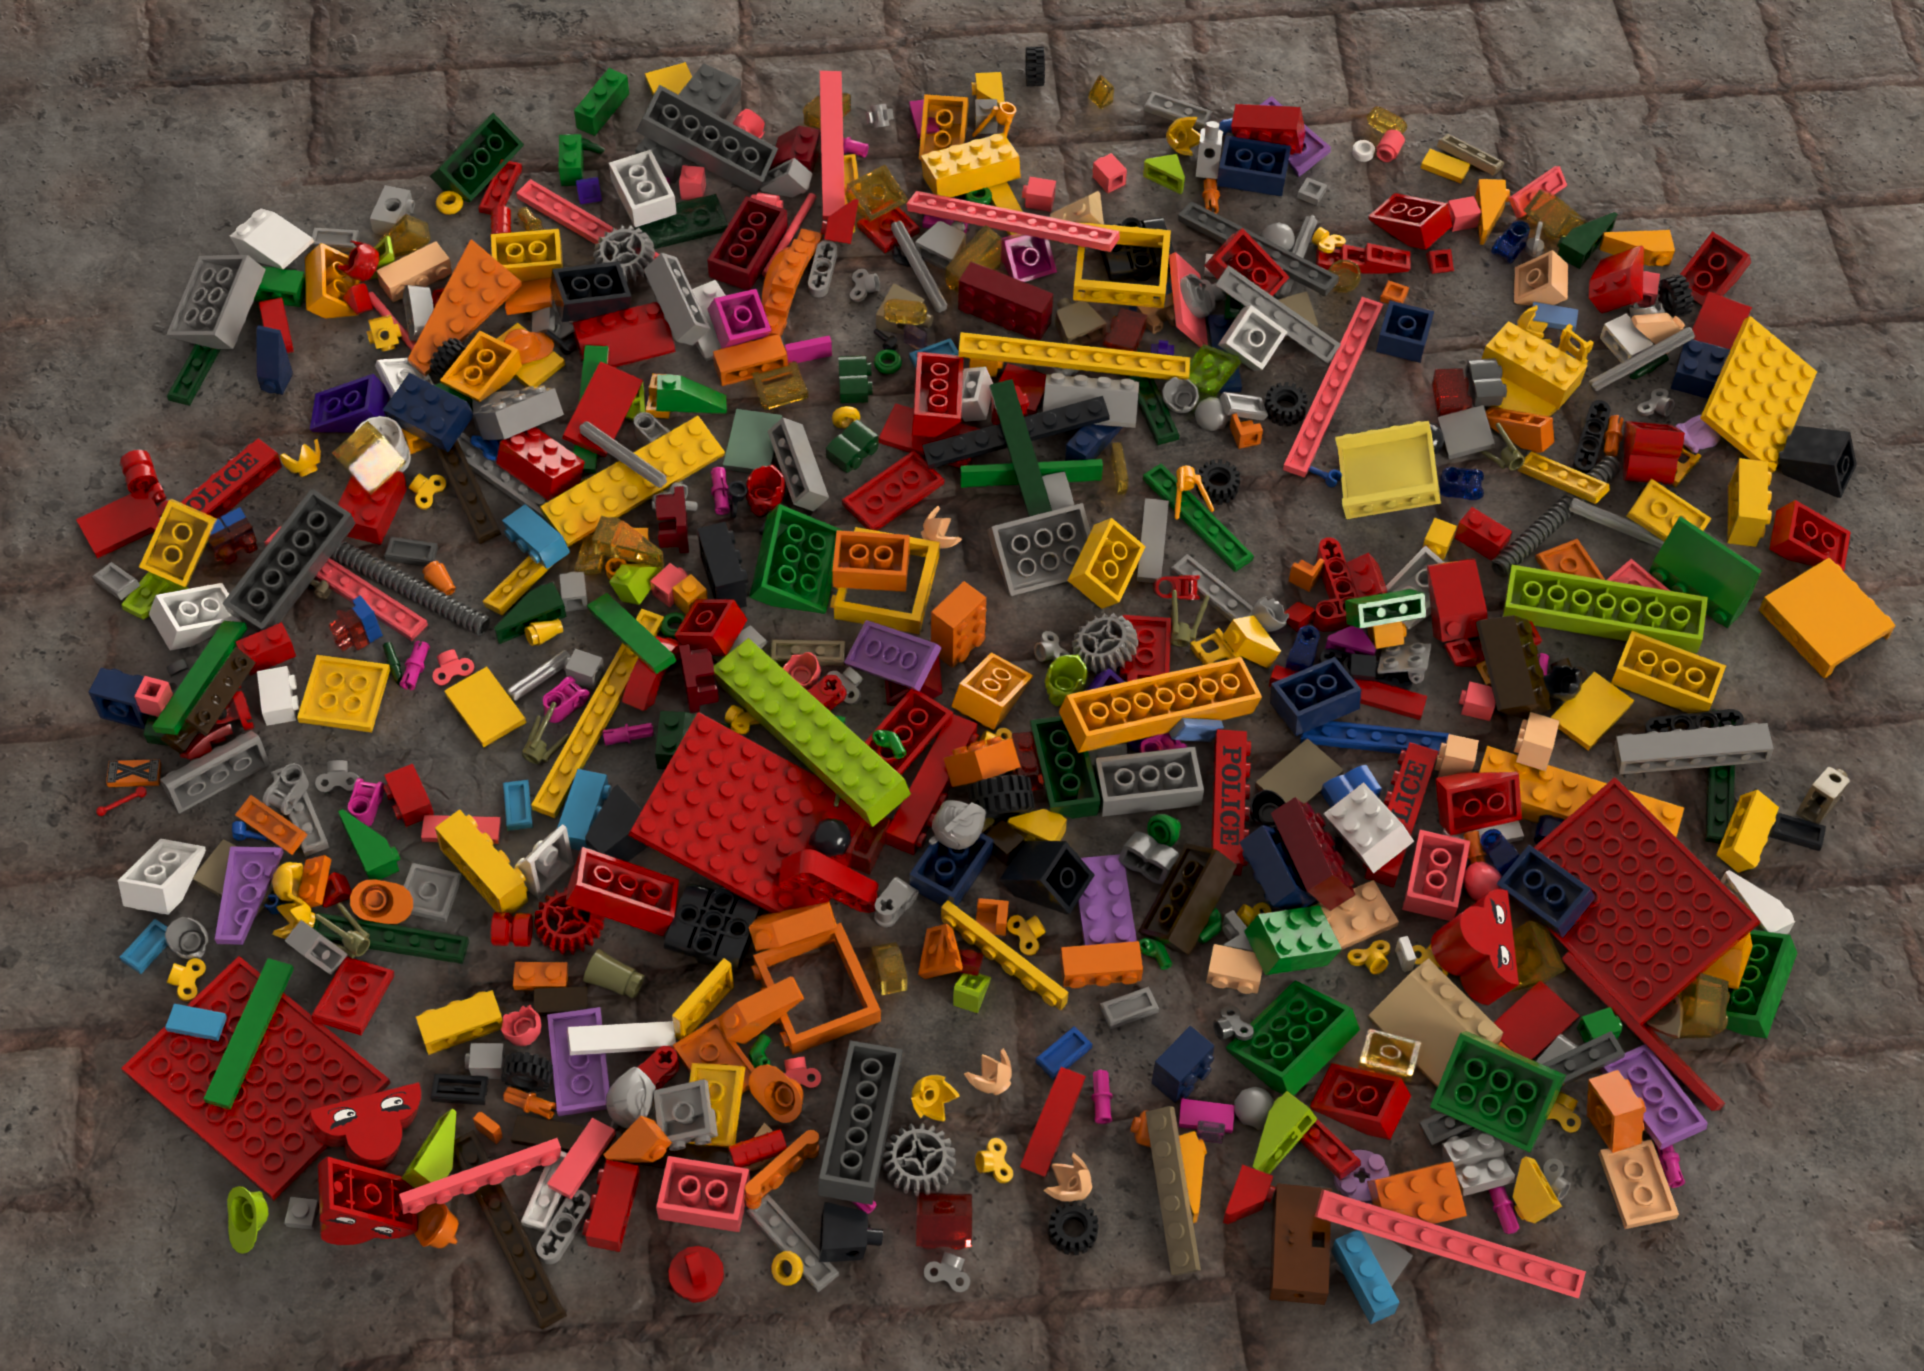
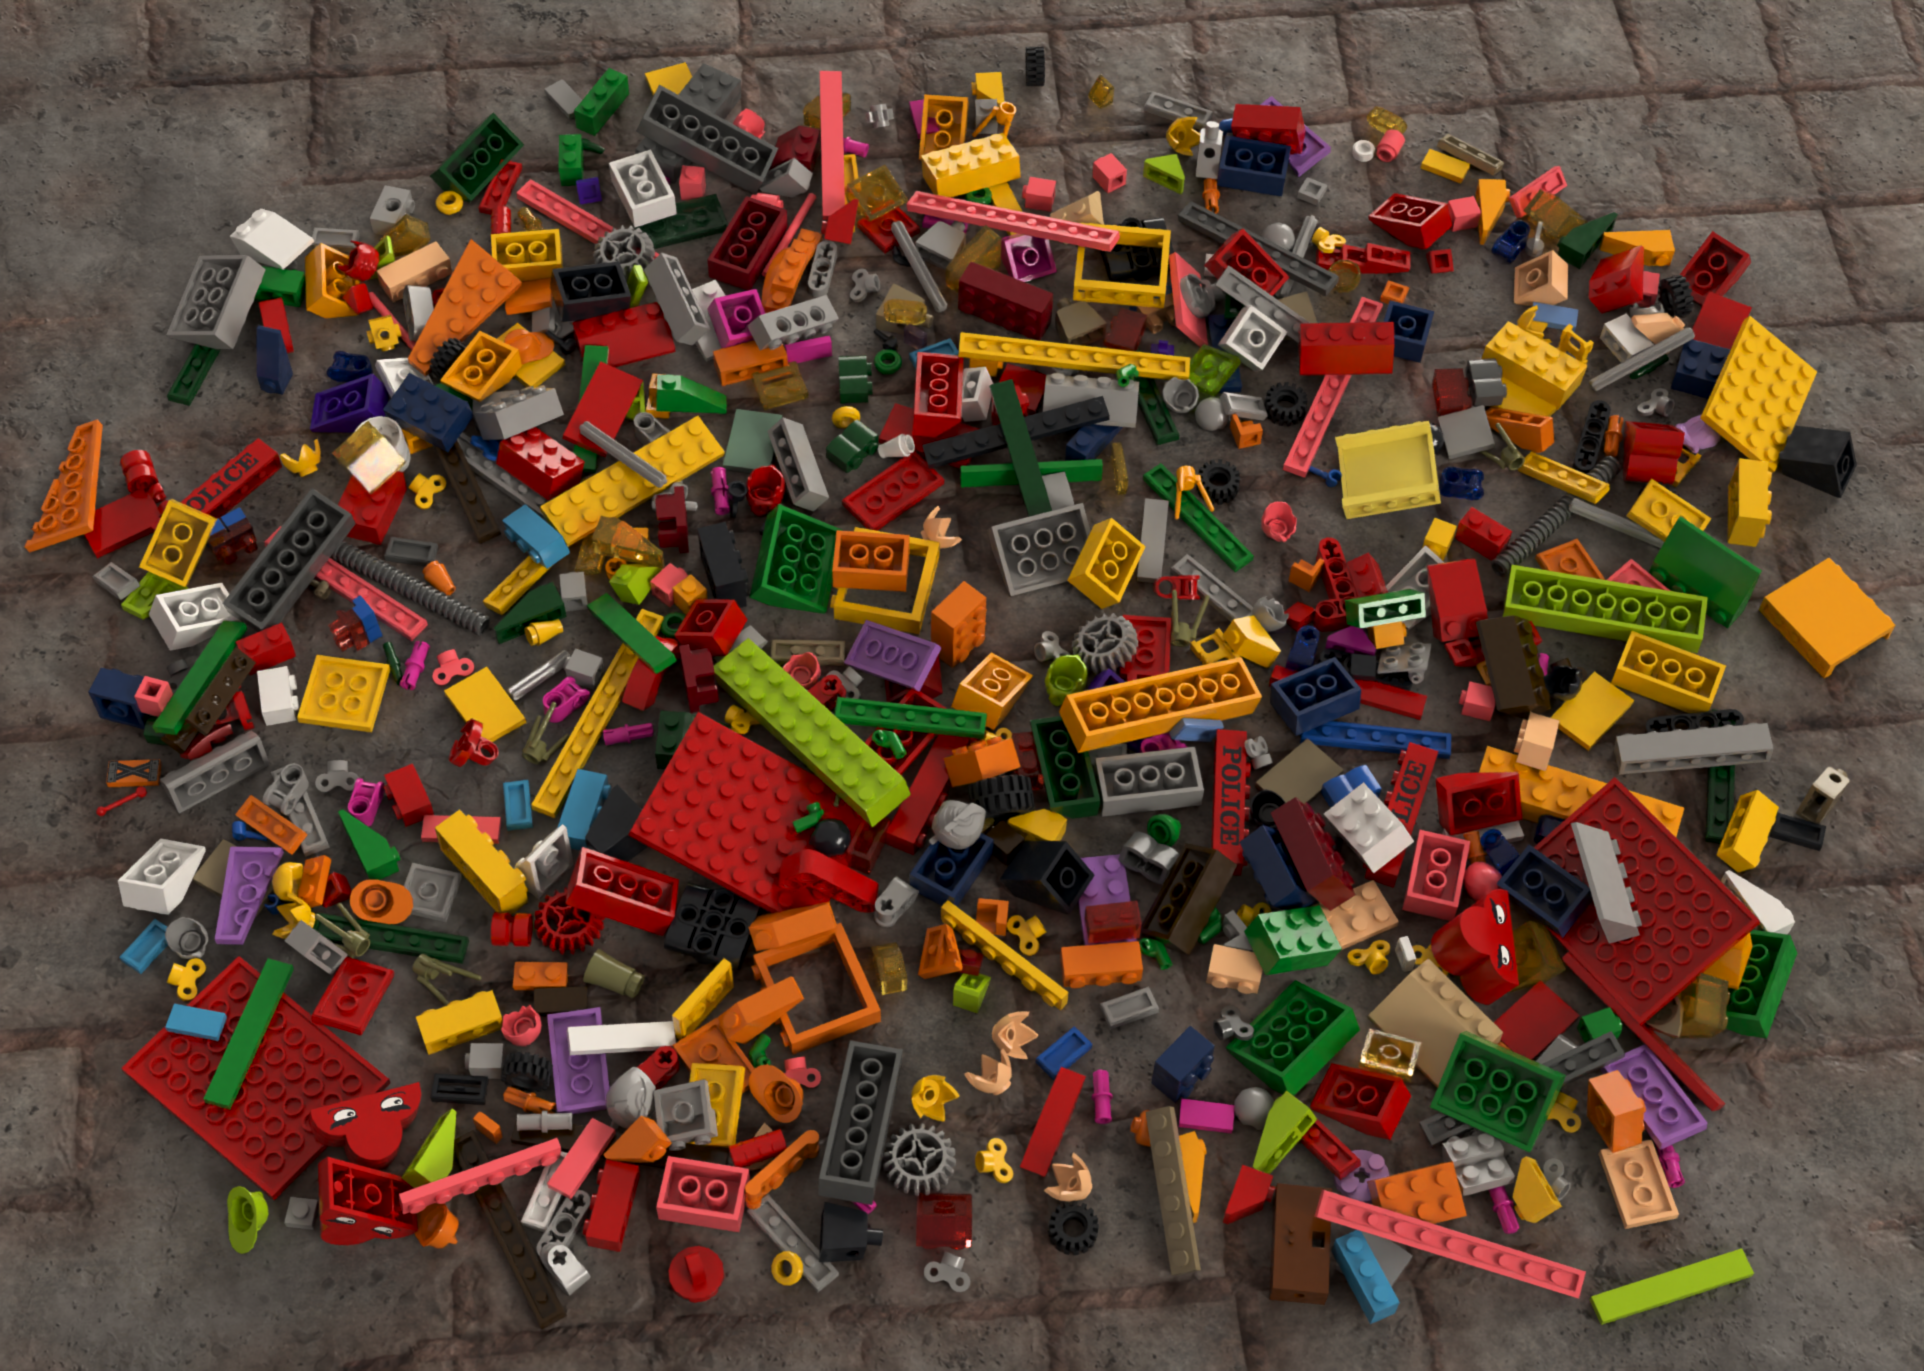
(72, 497): none -> orange wing
(349, 367): none -> clear blue piece
(429, 968): none -> olive plant
(470, 746): none -> red tile
(544, 1121): none -> light grey pin
(563, 97): none -> light grey tile
(567, 1270): none -> light grey piece
(637, 284): none -> lime tile
(793, 323): none -> light grey brick
(810, 820): none -> green arm
(897, 447): none -> white cone
(911, 717): none -> green tile
(1012, 1034): none -> light nougat piece
(1112, 922): none -> clear red brick
(1126, 373): none -> green arm
(1210, 1131): clear purple tile -> none
(1258, 748): none -> light grey piece
(1278, 521): none -> coral hair
(1346, 348): none -> red slope
(1456, 756): light nougat brick -> none
(1606, 882): none -> light grey slope
(1671, 1286): none -> lime tile
(1808, 536): red slope -> none

